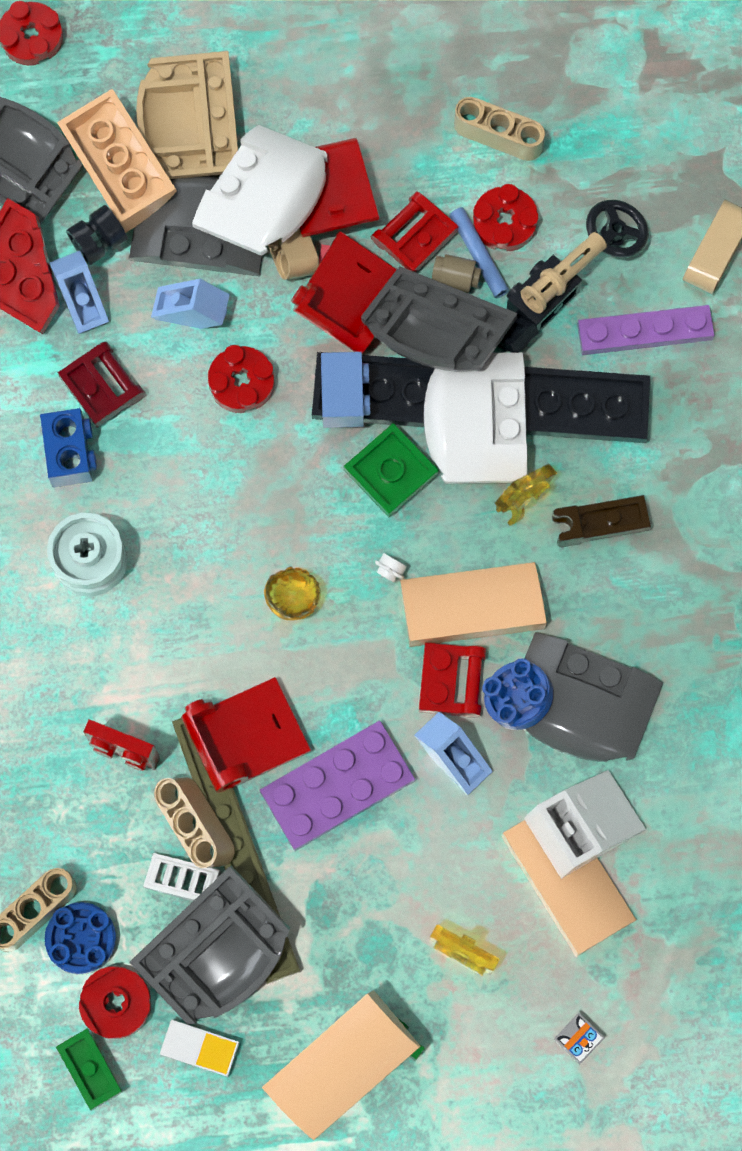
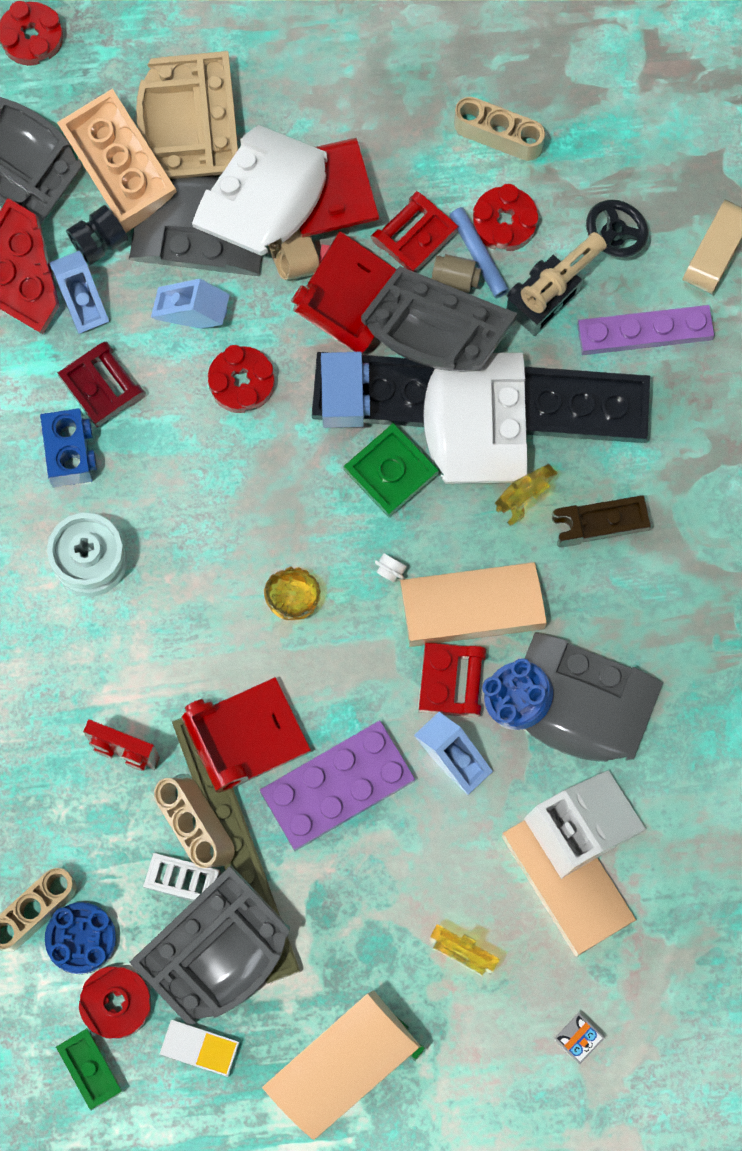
(518, 335): black plate -> none

